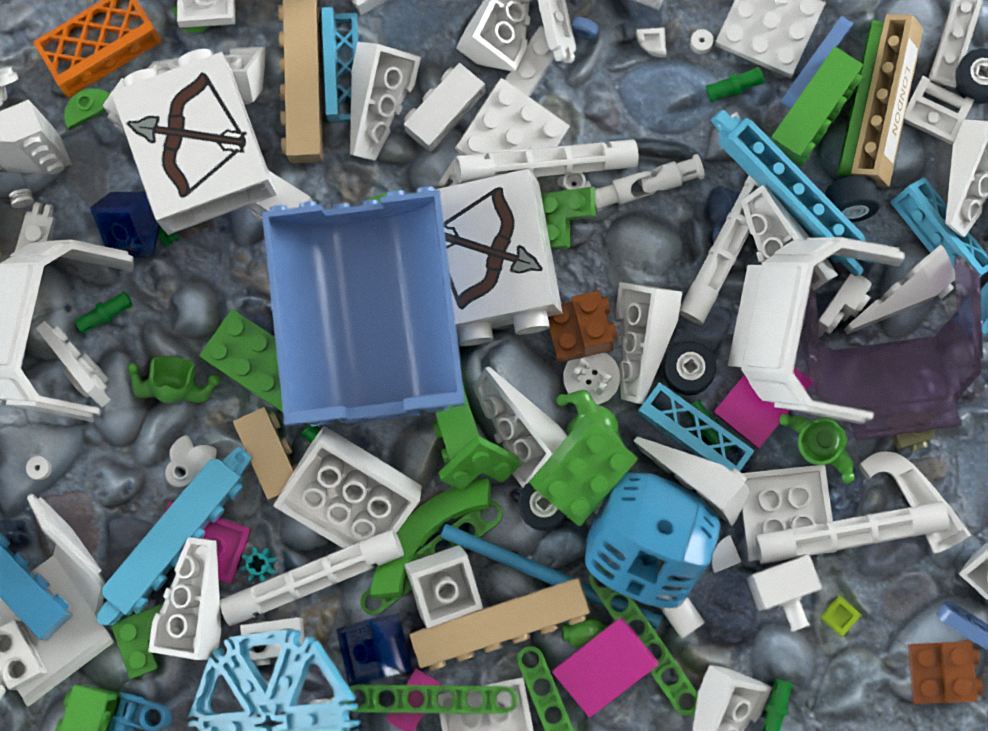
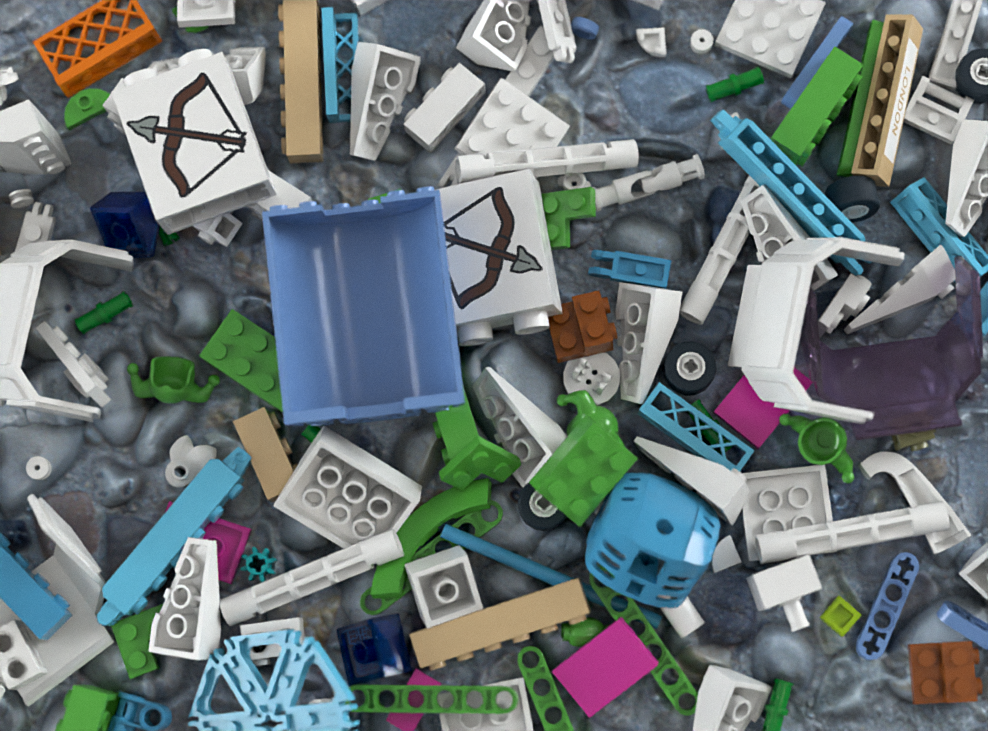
(219, 229): none -> white brick
(632, 268): none -> dark azure hinge
(892, 608): none -> medium blue beam

